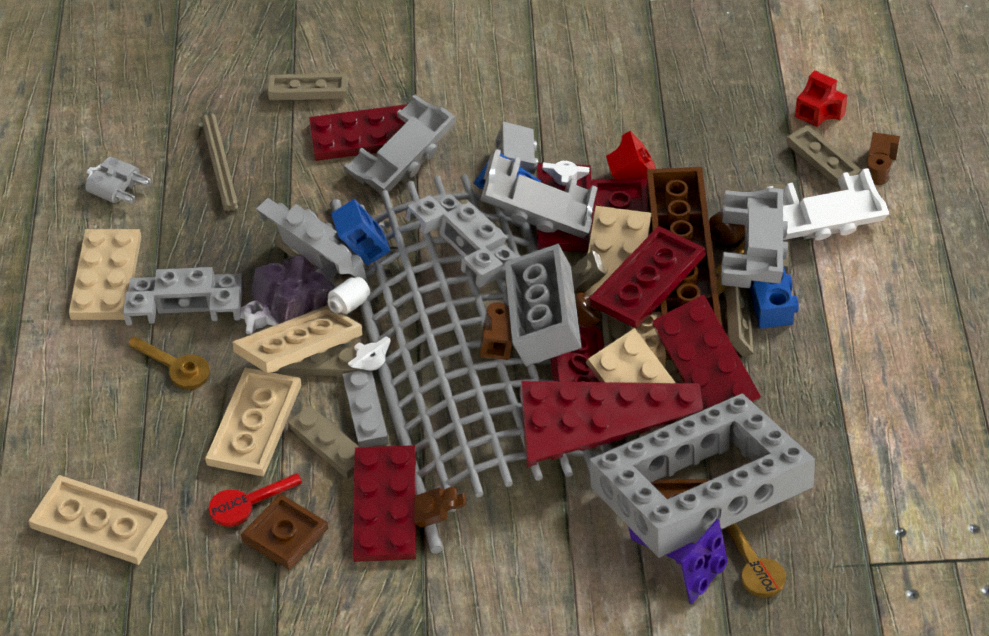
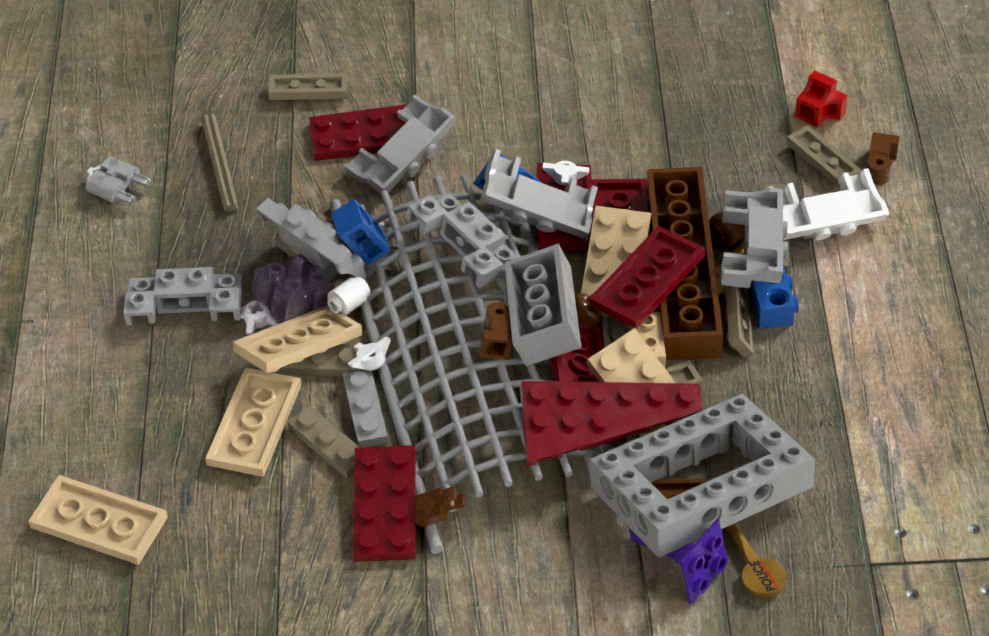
(104, 273): tan plate -> none
(185, 372): pearl gold piece -> none
(234, 506): red piece -> none
(284, 531): reddish brown plate -> none
(517, 142): light grey brick -> none
(587, 272): dark tan plate -> none
(630, 159): red brick -> none
(704, 353): dark red plate -> none

